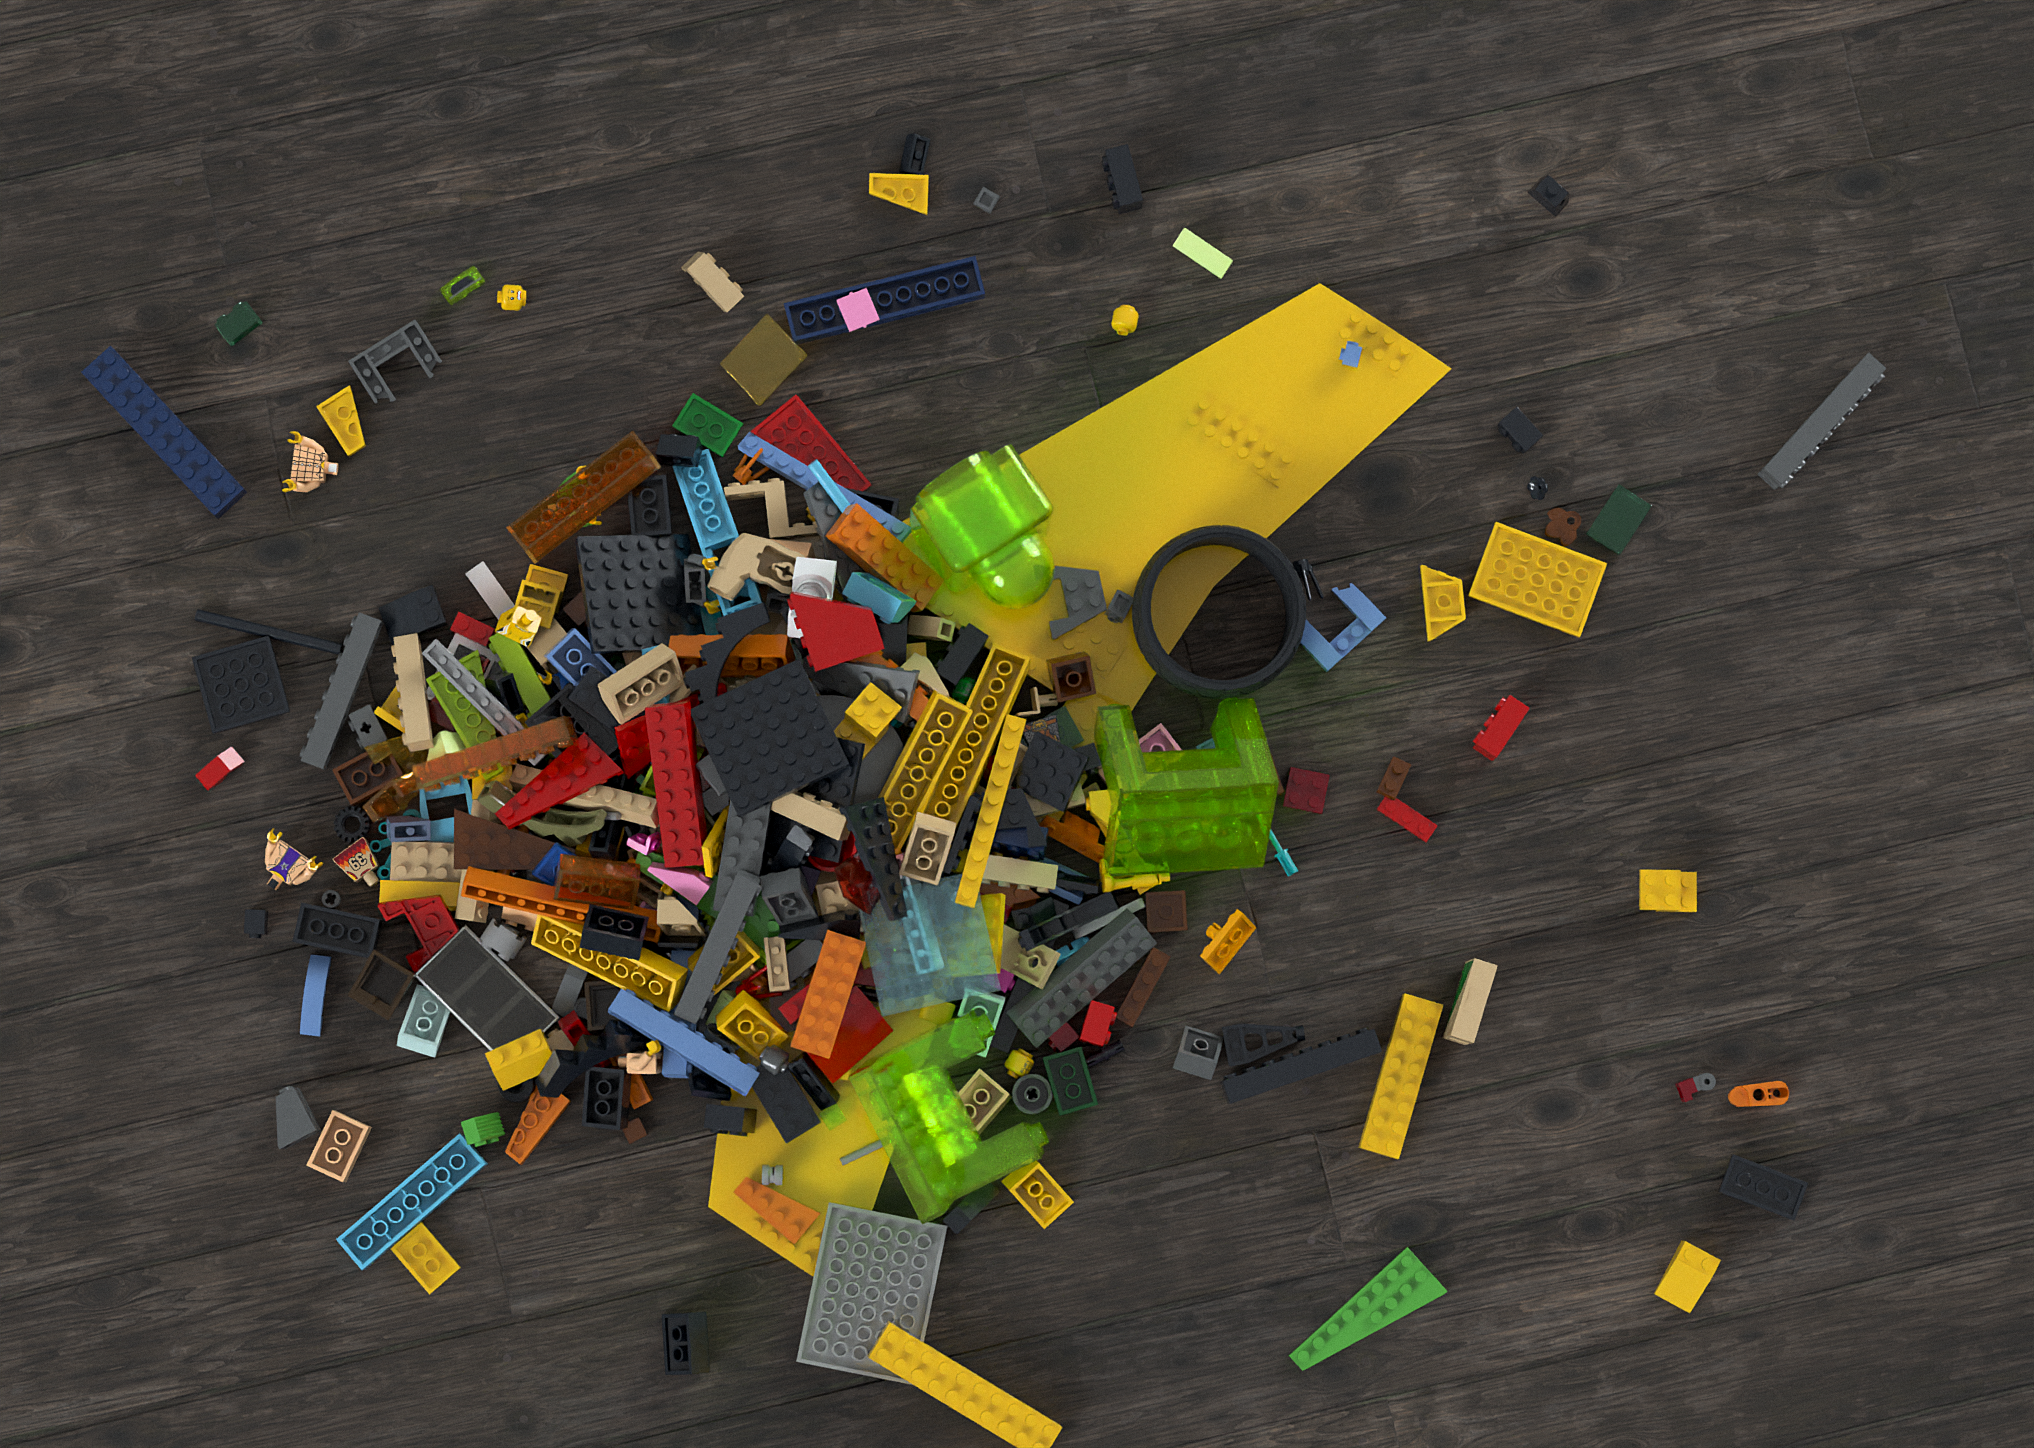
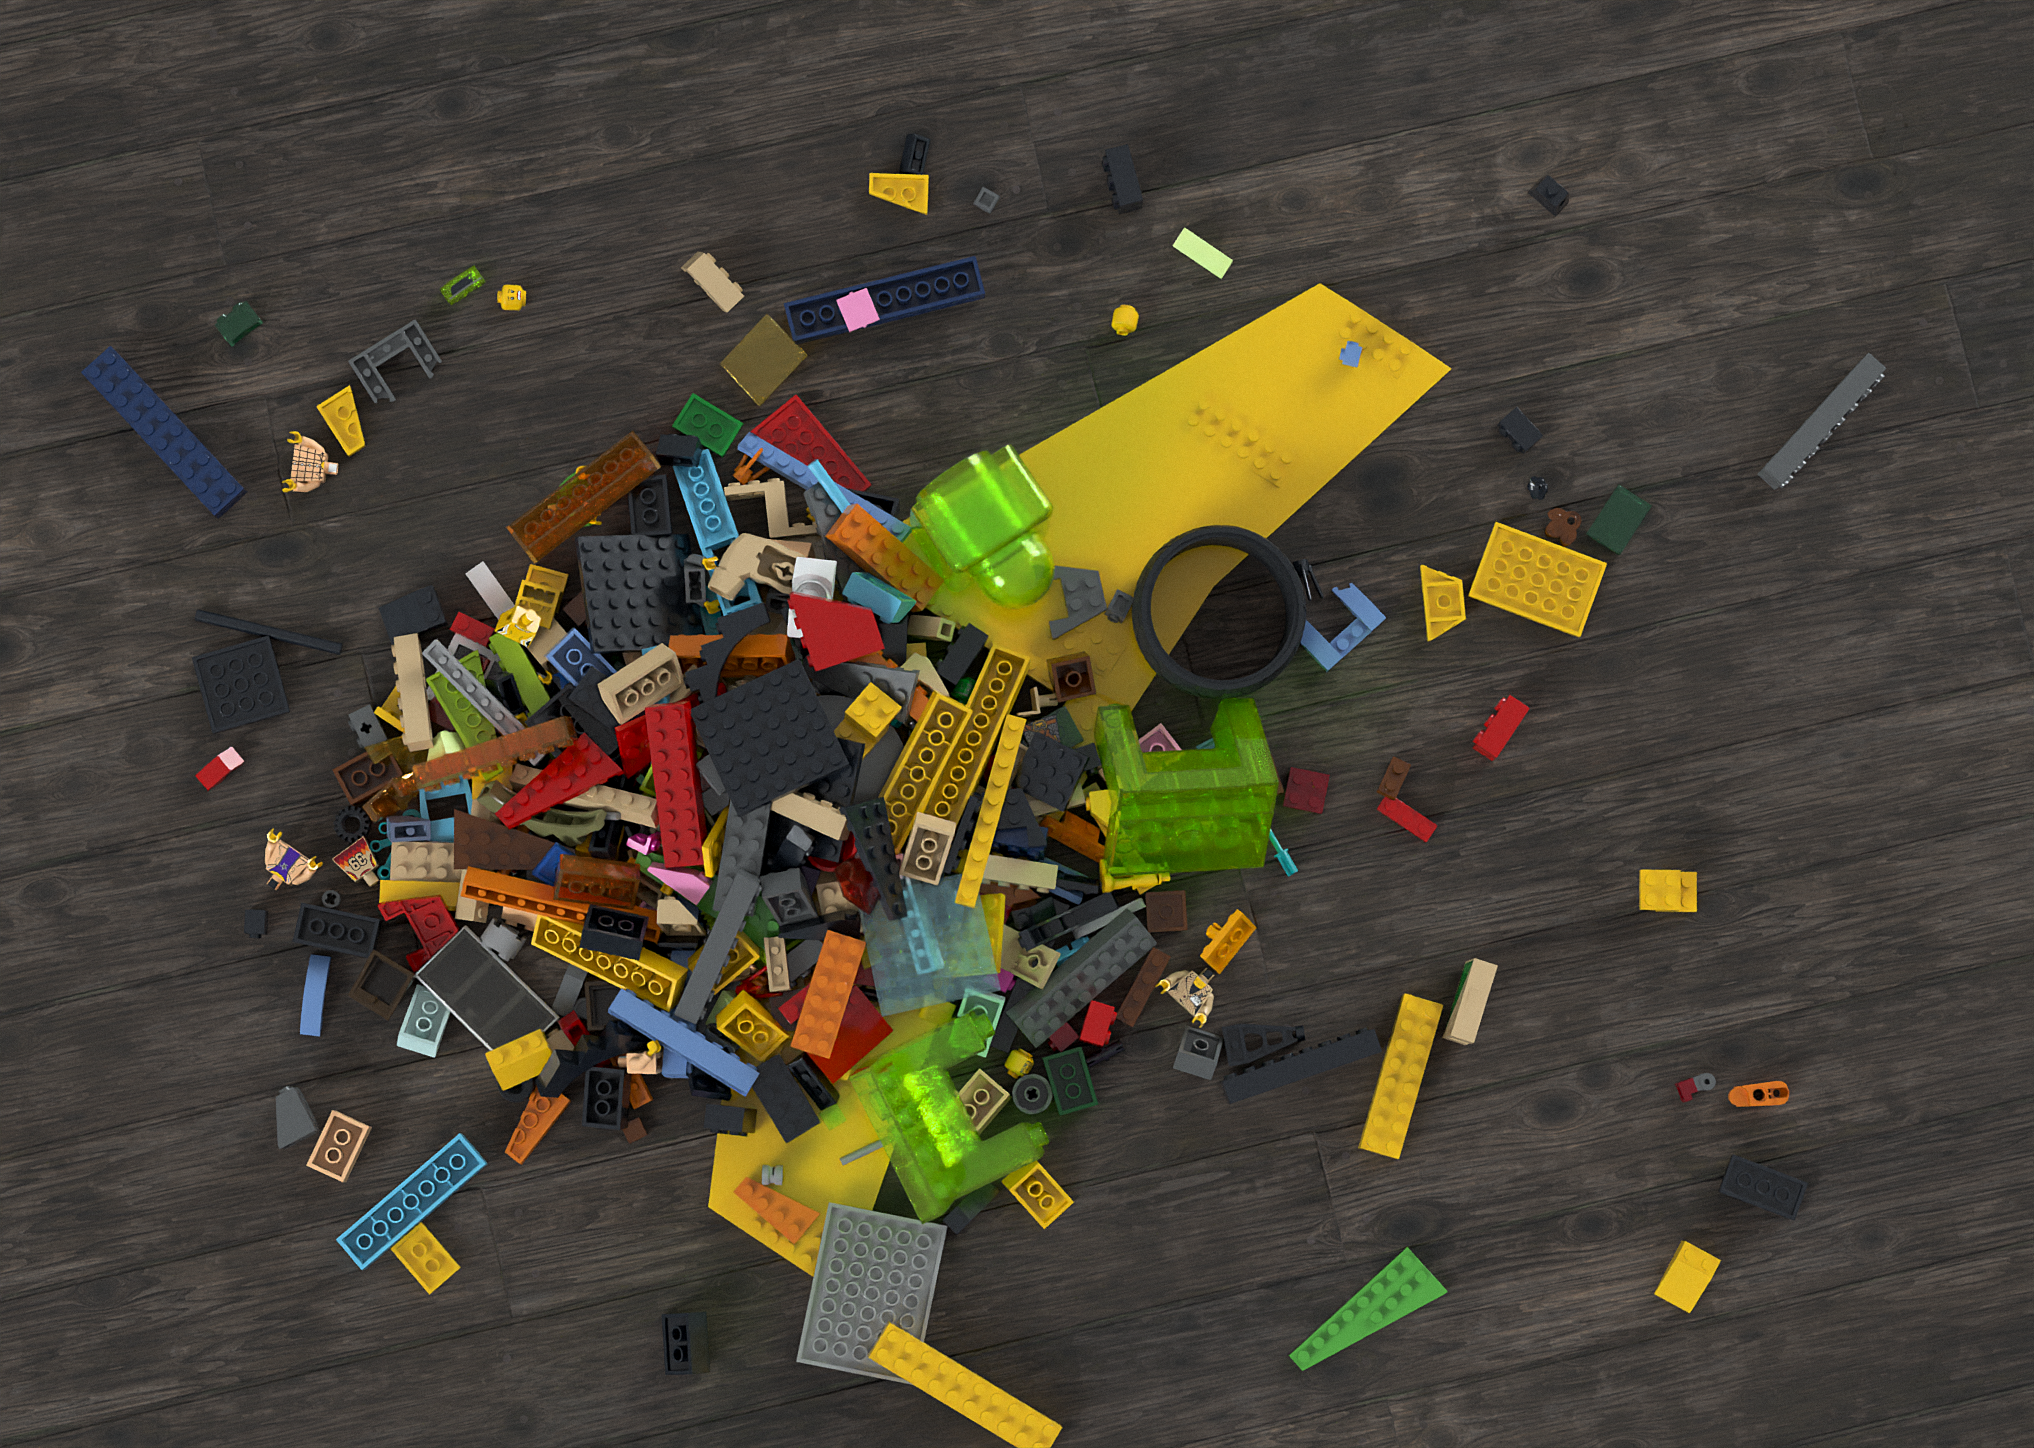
(342, 691): dark grey brick -> none
(483, 1129): bright green brick -> none
(774, 1059): dark grey head -> none
(1191, 992): none -> torso

